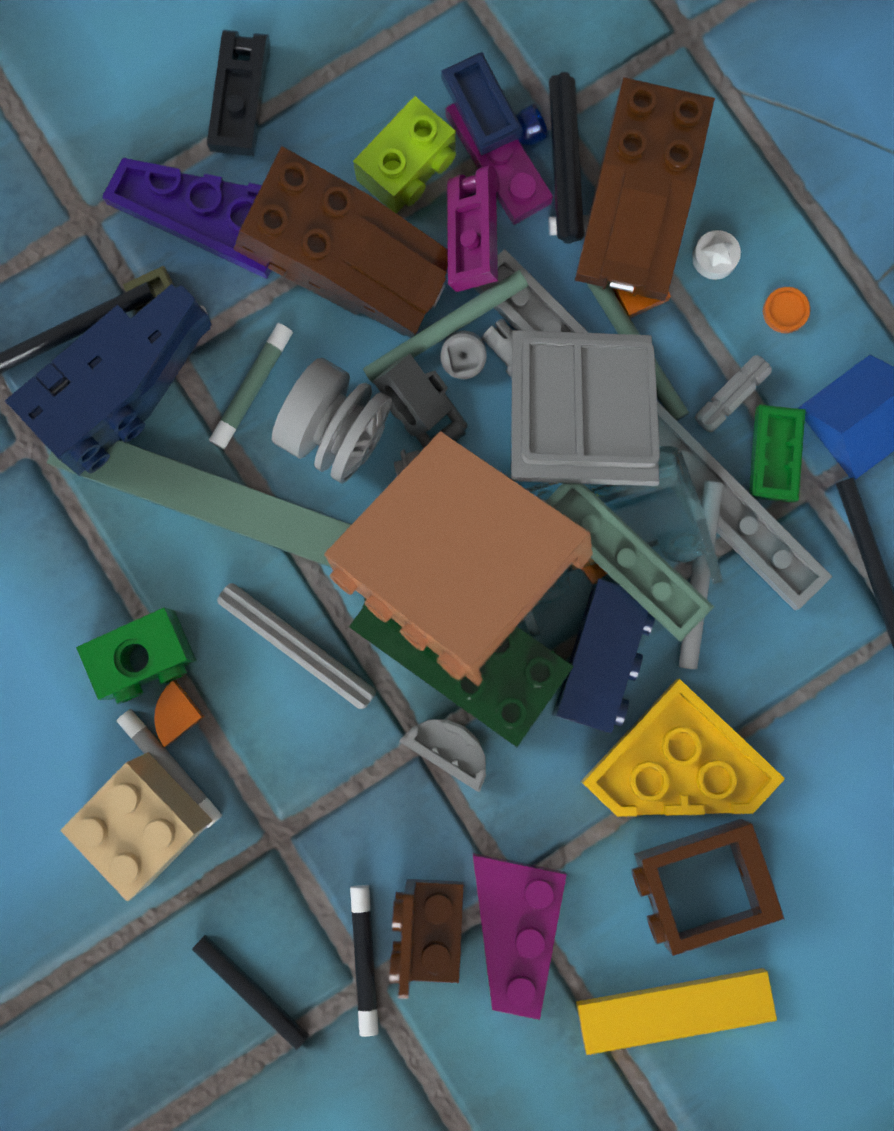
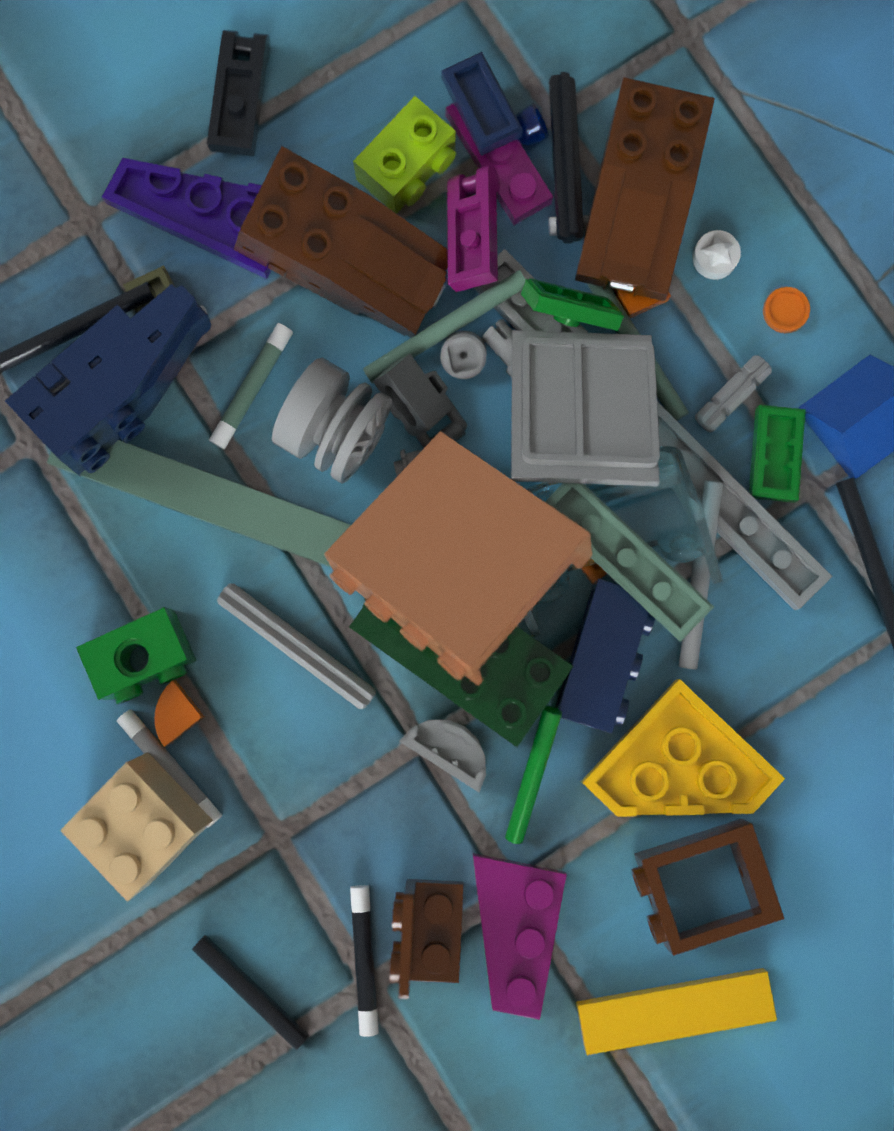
(533, 774): none -> green bar
(571, 305): none -> green plate

